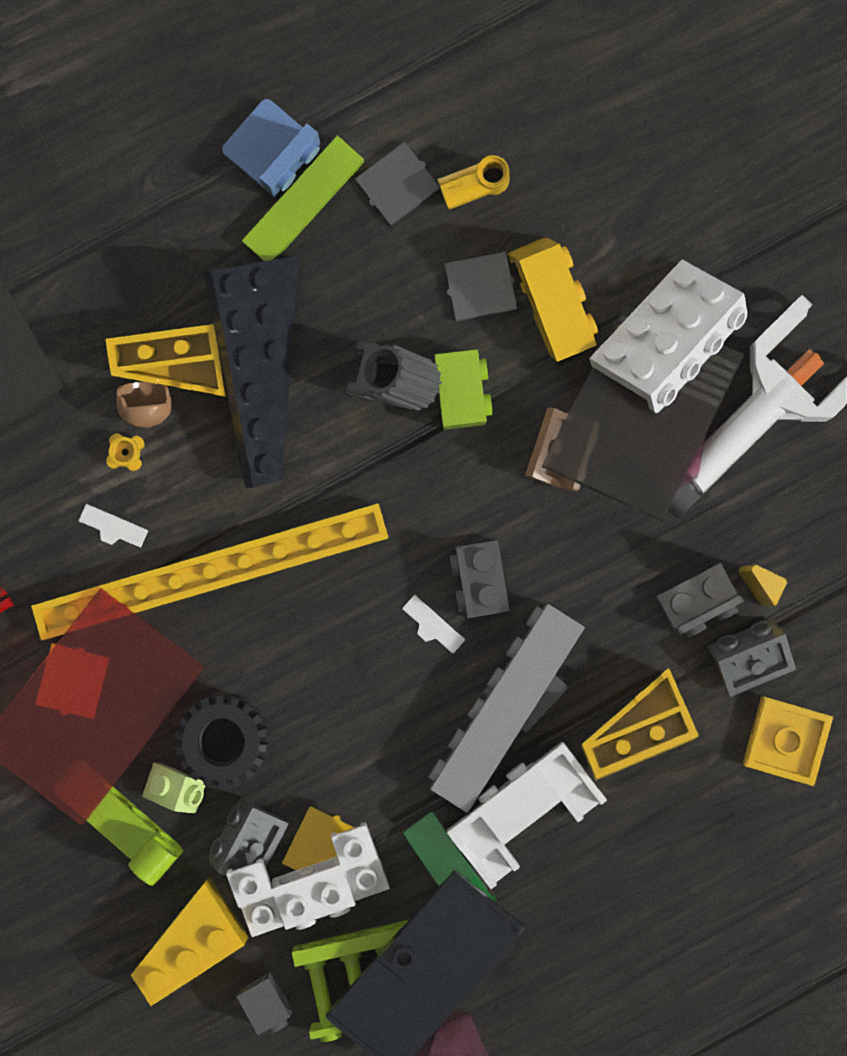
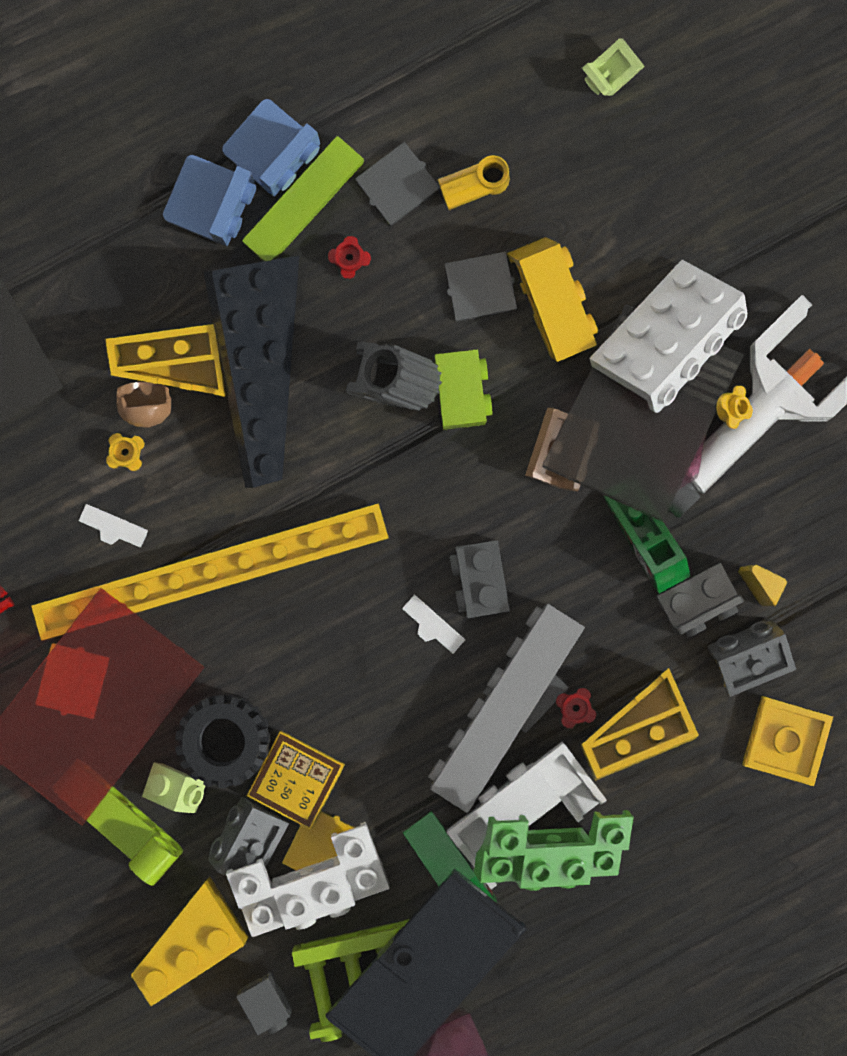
(210, 199): none -> medium blue bracket
(296, 780): none -> tile
(349, 246): none -> red plate
(552, 855): none -> bright green bracket
(584, 713): none -> red plate
(612, 69): none -> yellowish green bracket
(652, 546): none -> green slope
(734, 407): none -> yellow plate

